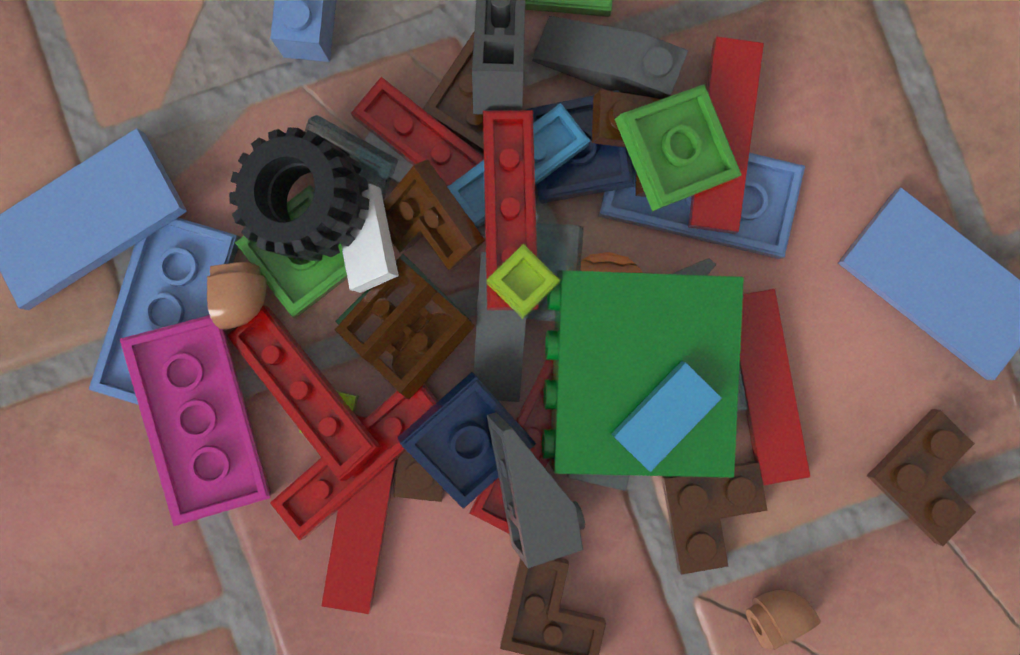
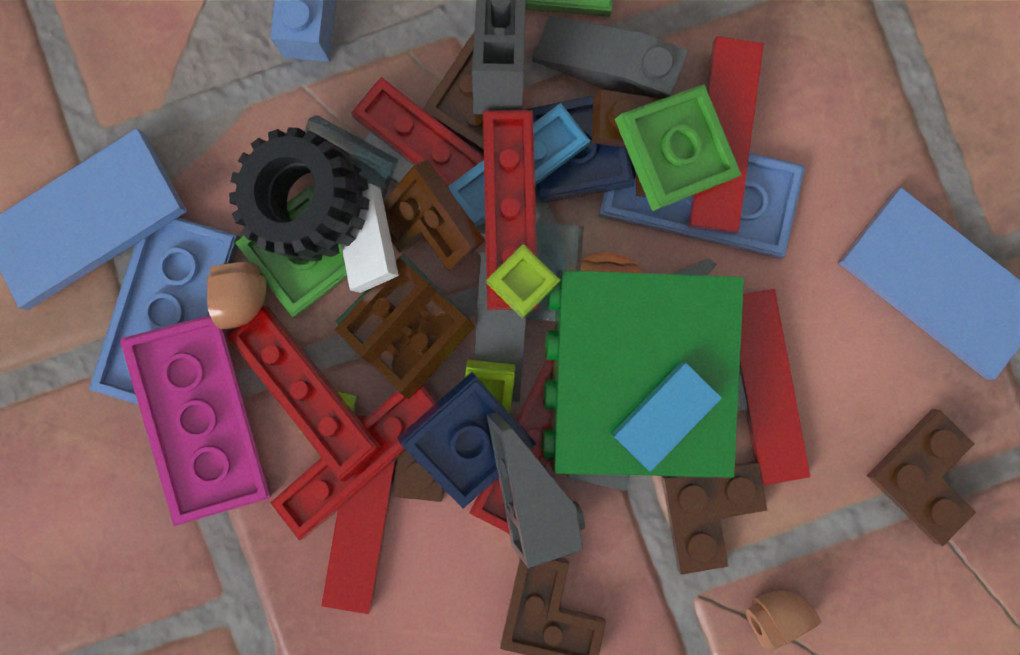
(496, 377): none -> lime tile

